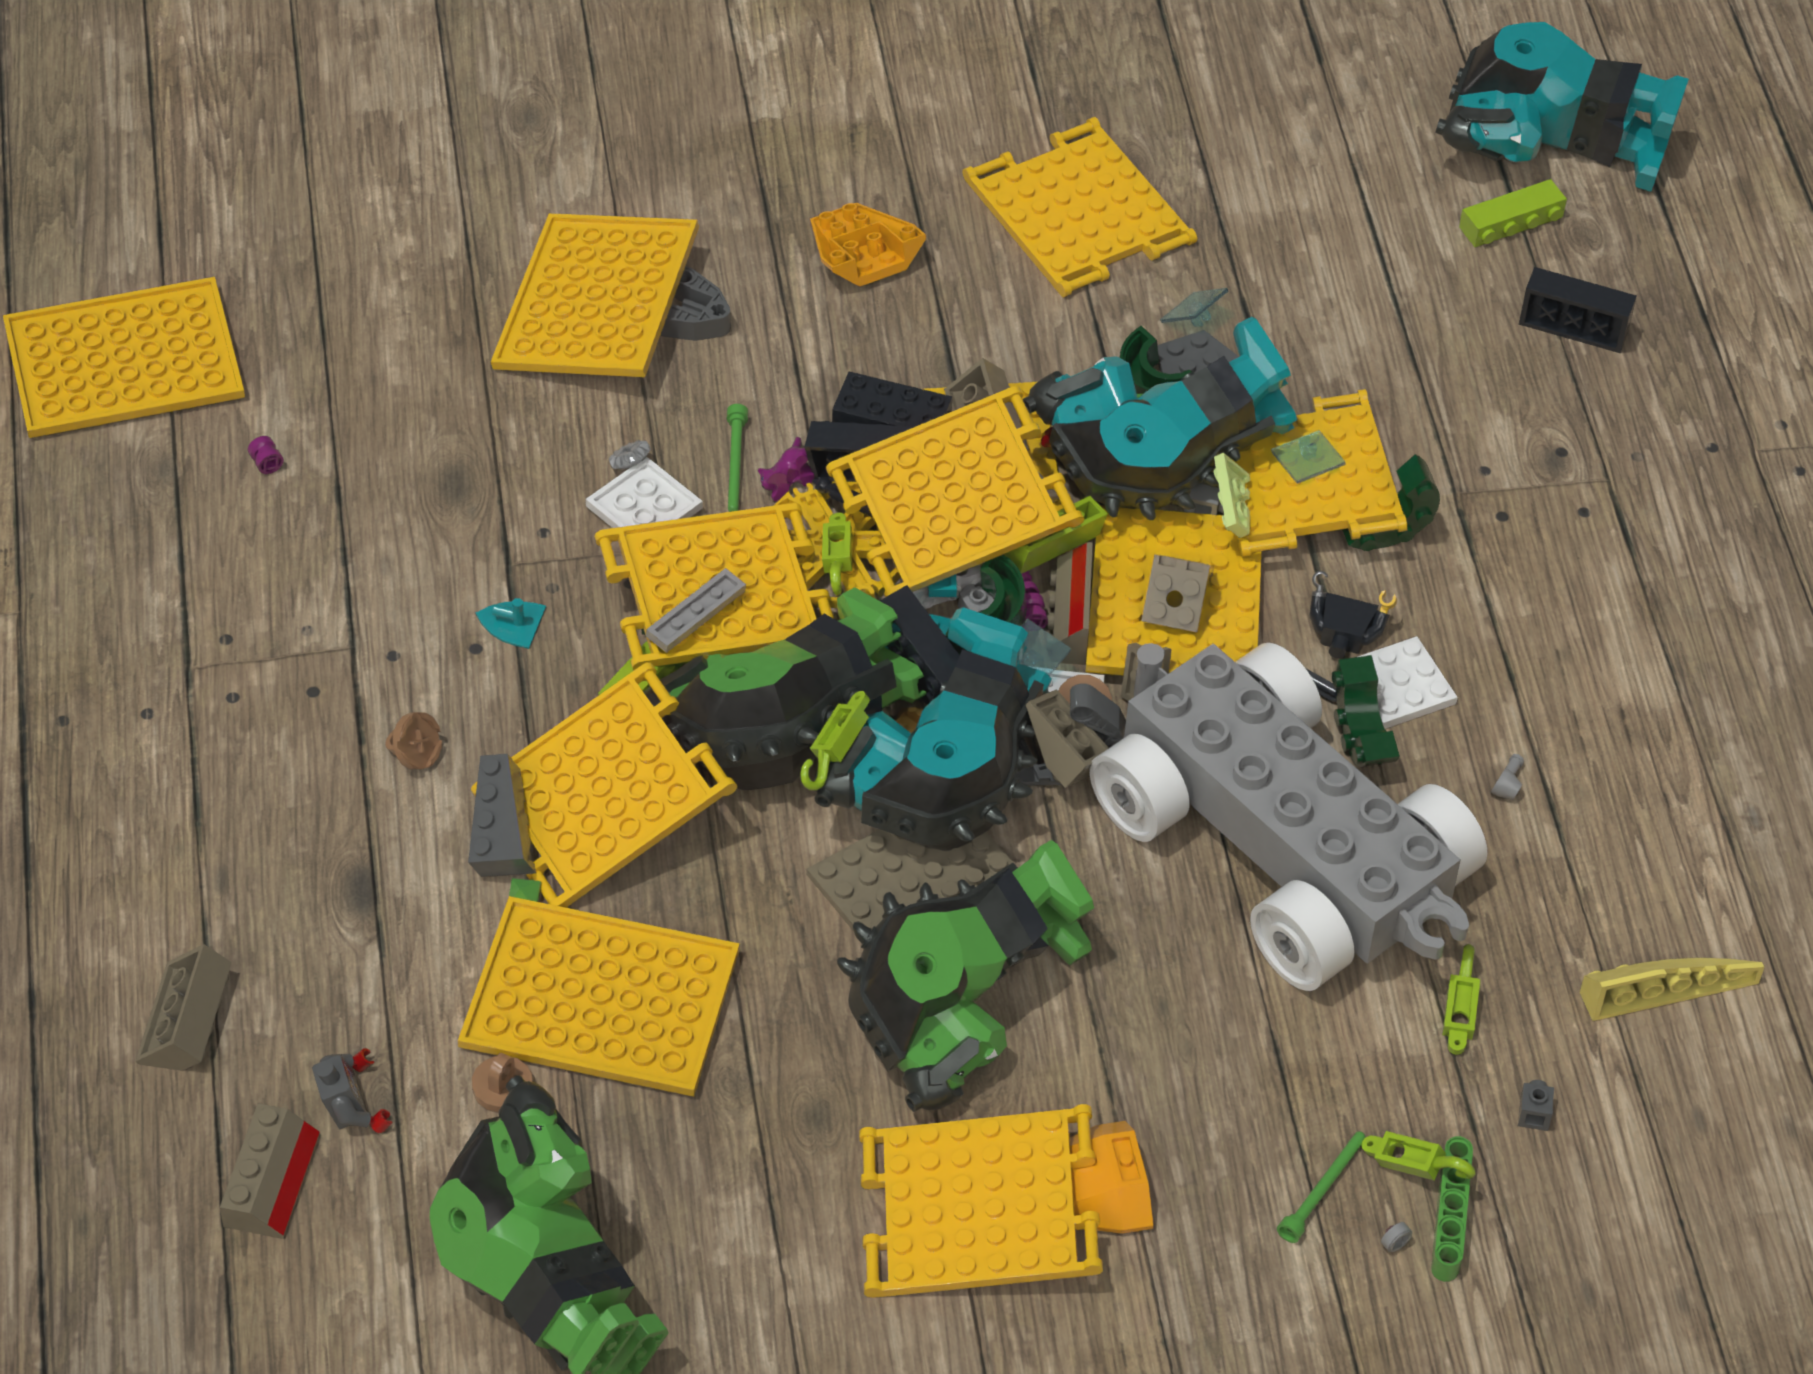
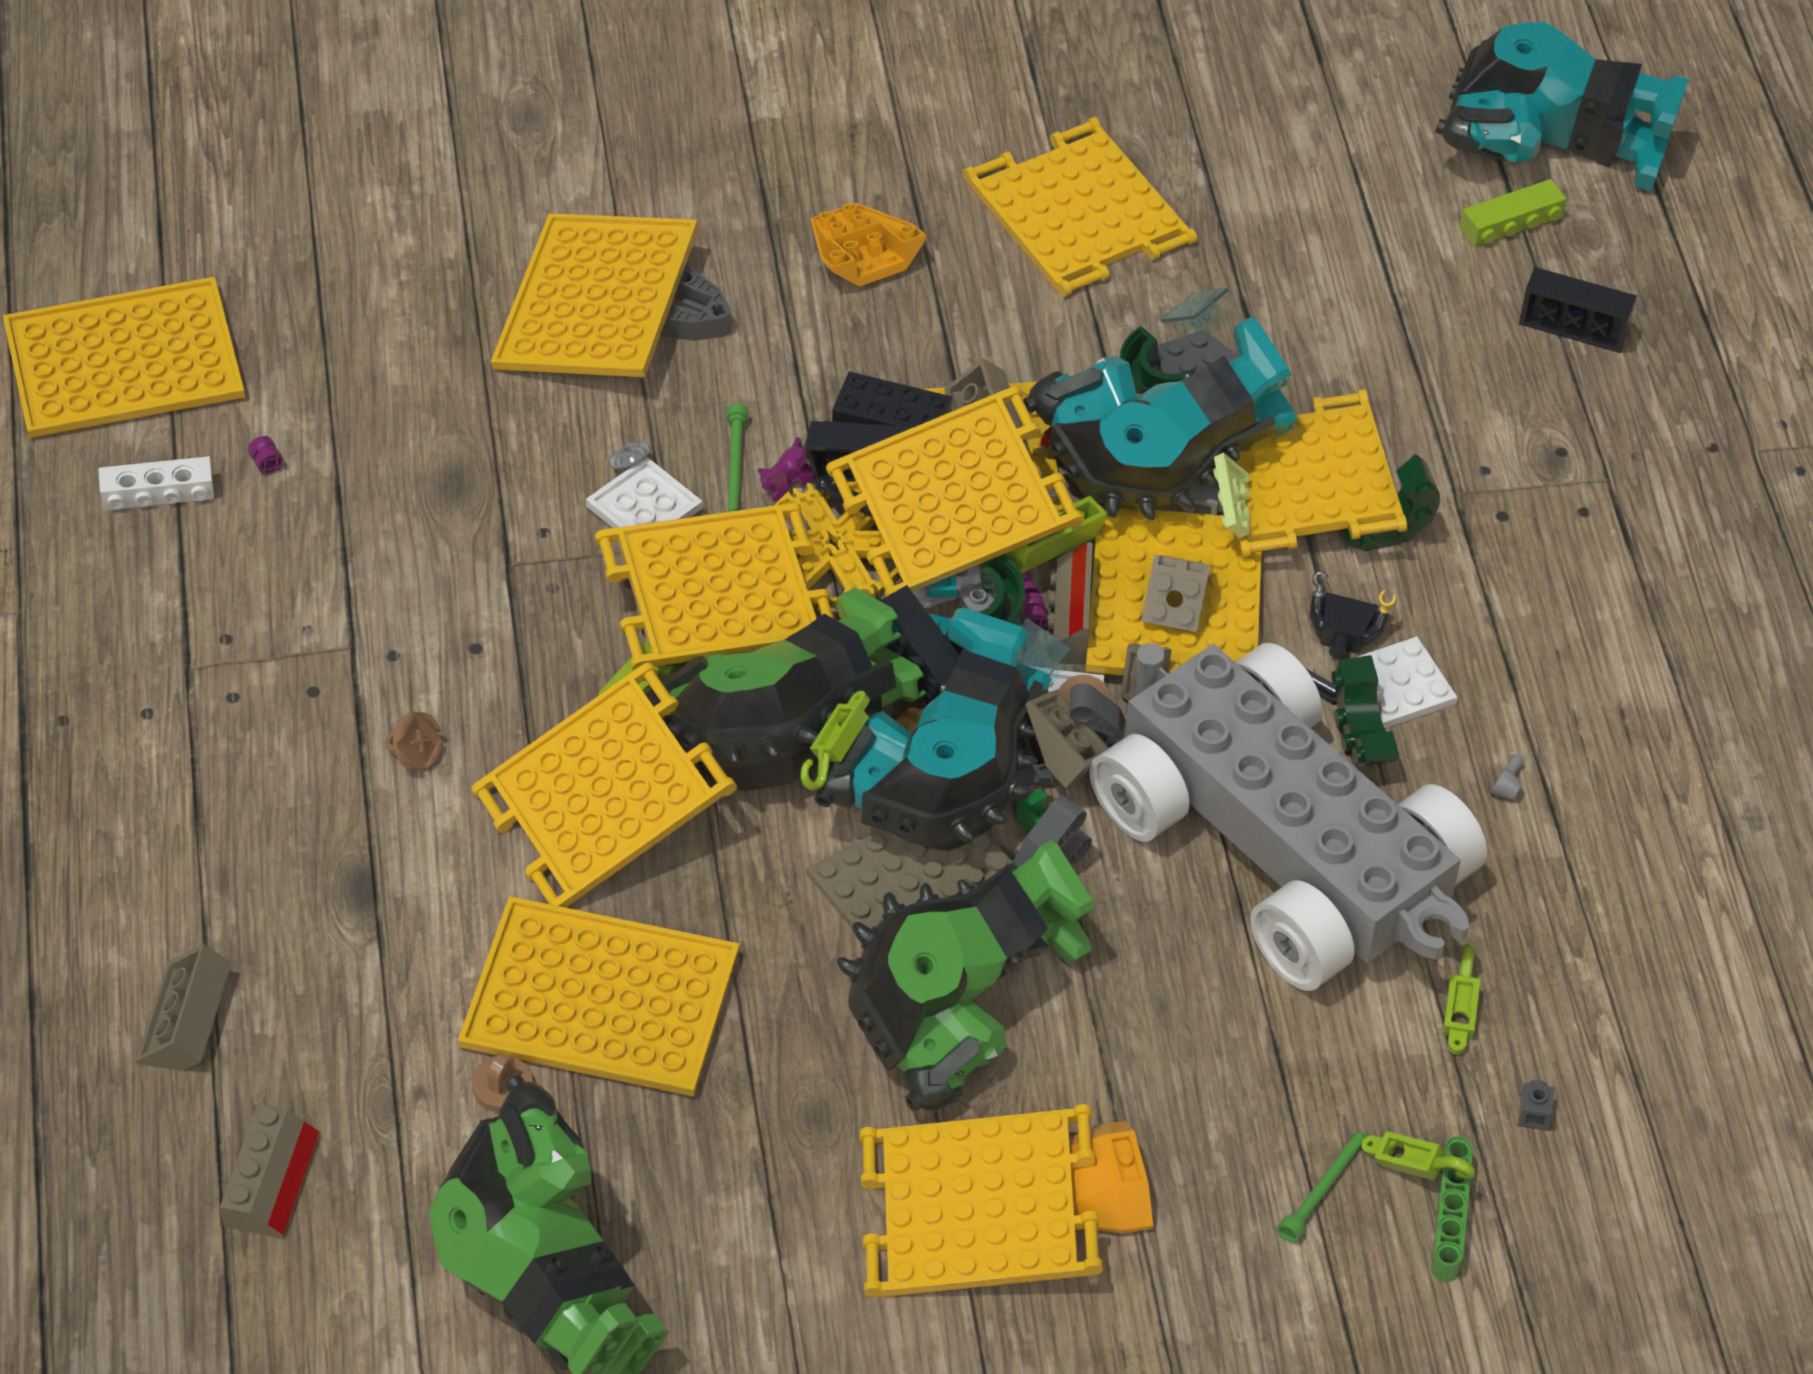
(156, 483): none -> white brick
(342, 1094): dark grey torso -> none
(500, 824): dark grey wedge -> none
(512, 621): teal shield -> none
(525, 889): bright green slope -> none
(695, 610): light grey plate -> none
(837, 555): lime piece -> none
(1031, 809): none -> green panel
(1060, 825): none -> dark grey connector
(1308, 456): clear light blue piece -> none
(1396, 1237): light grey tile -> none
(1663, 983): light yellow wedge -> none

